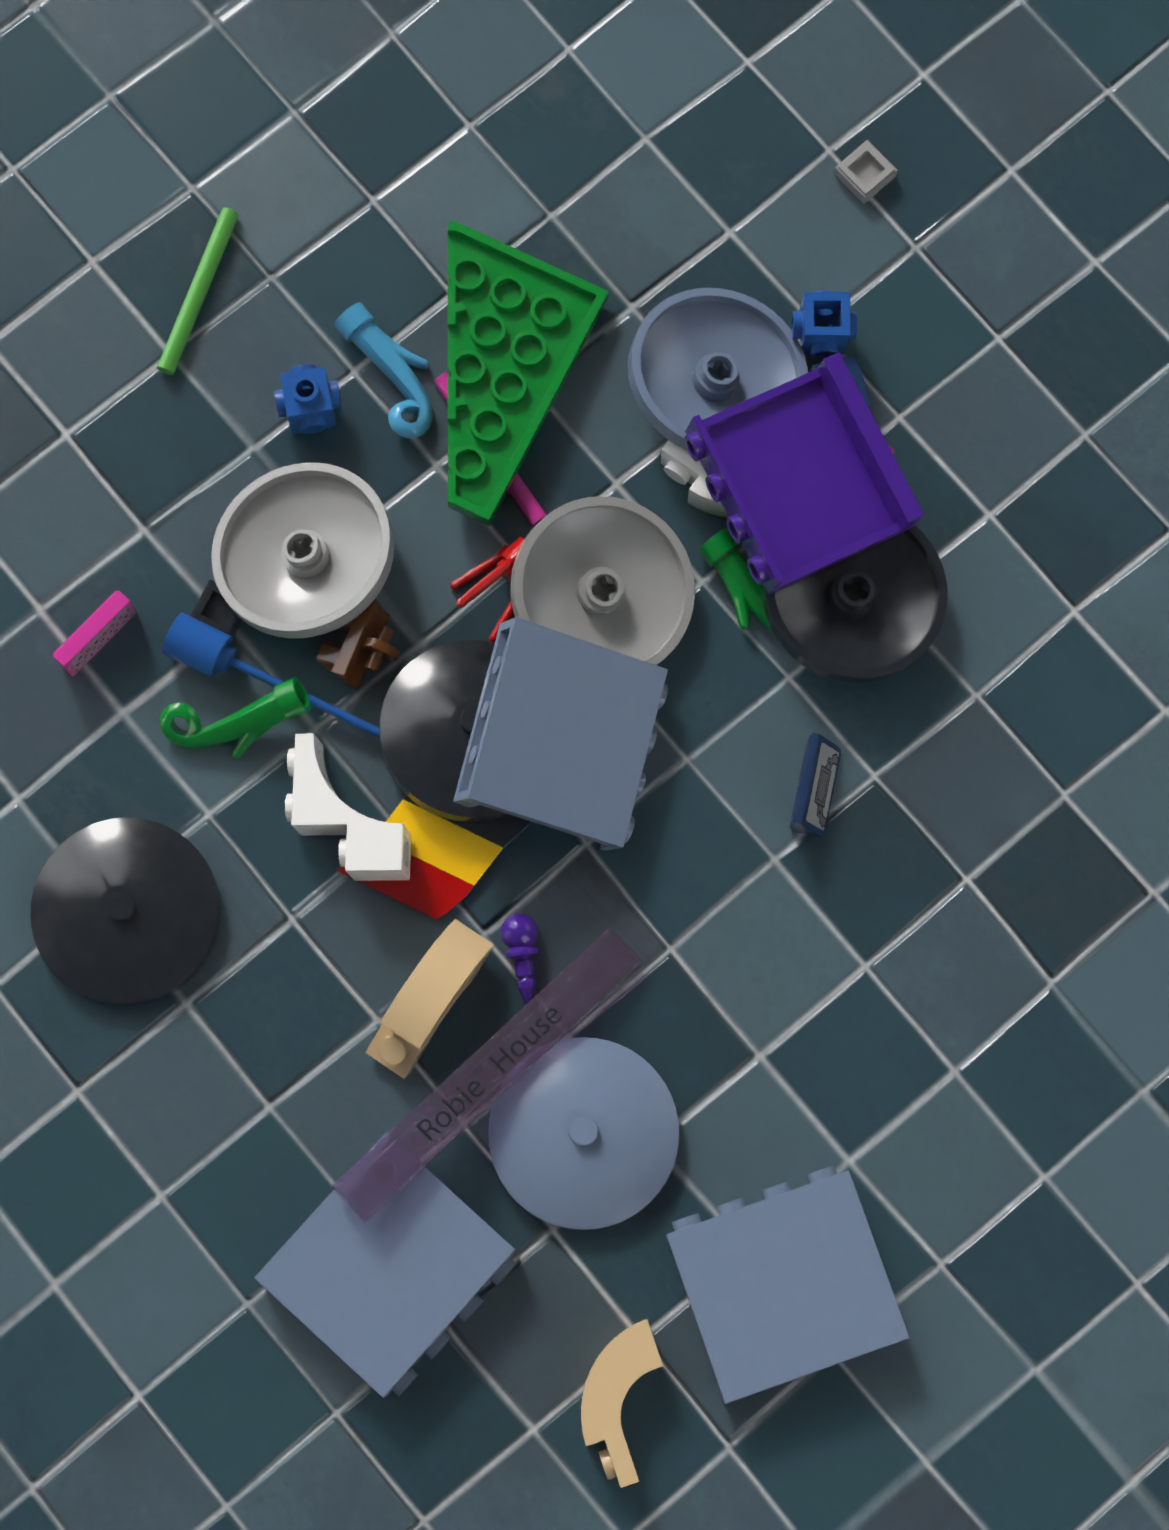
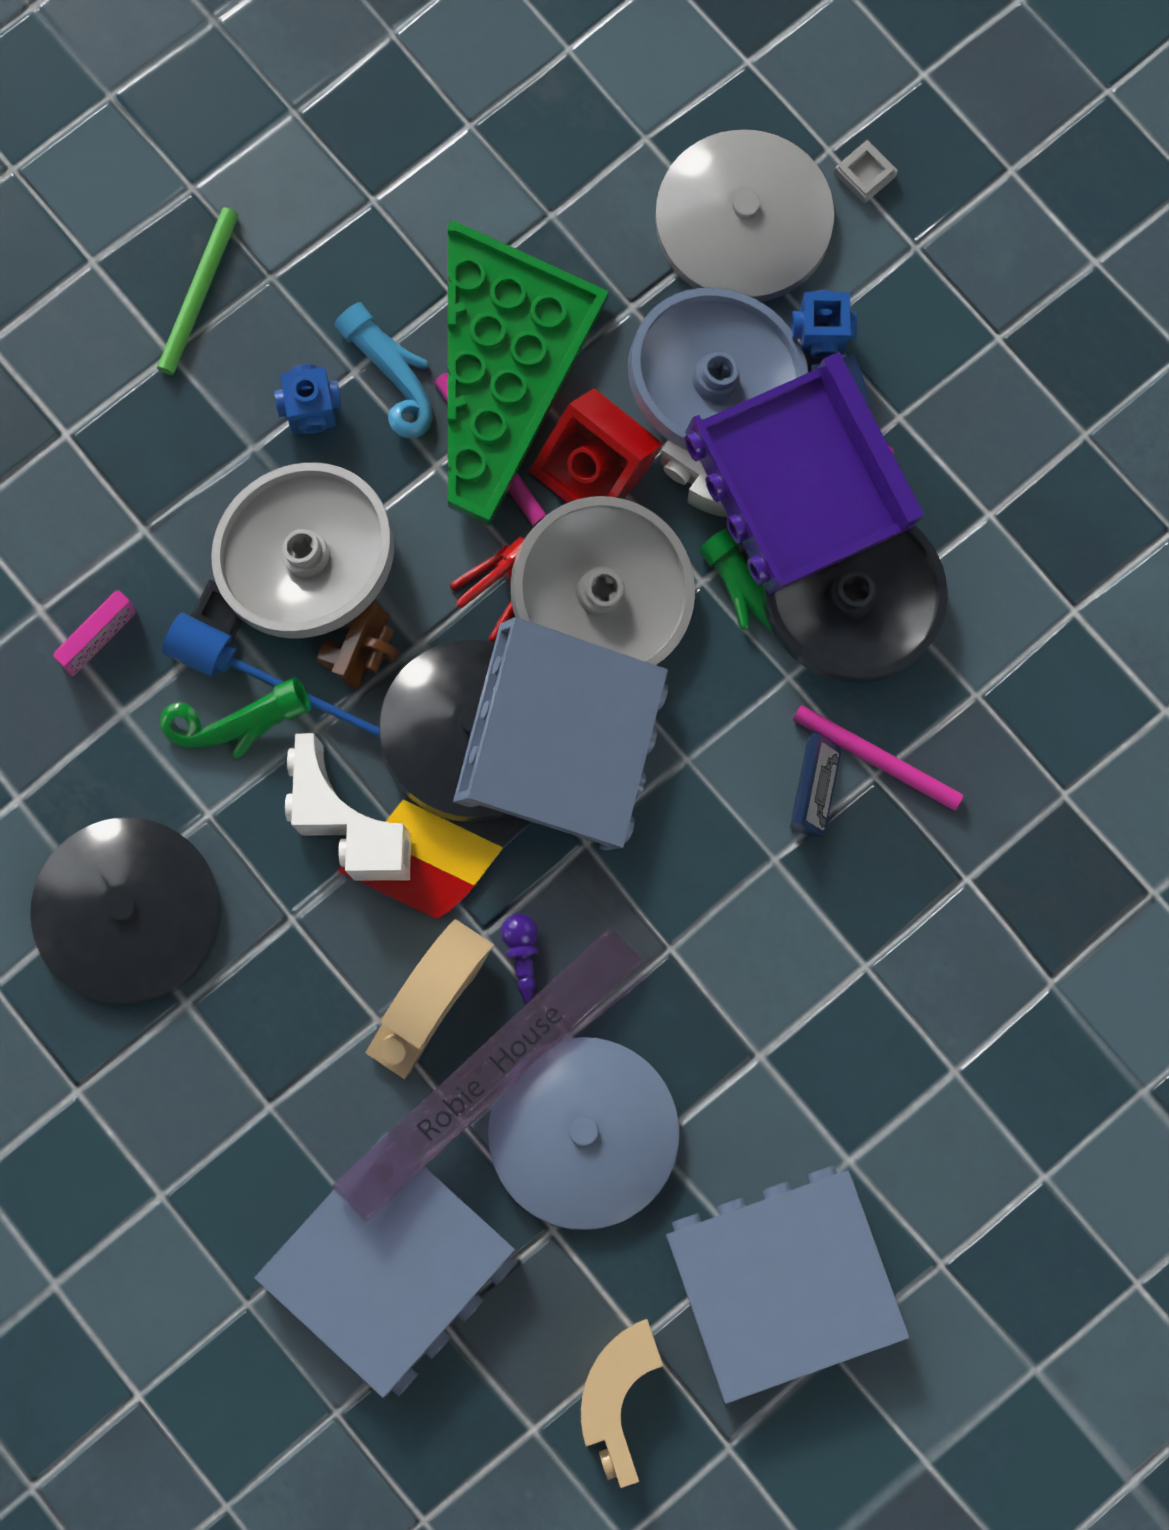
(595, 451): none -> red slope
(744, 214): none -> light grey dish
(878, 757): none -> dark pink bar

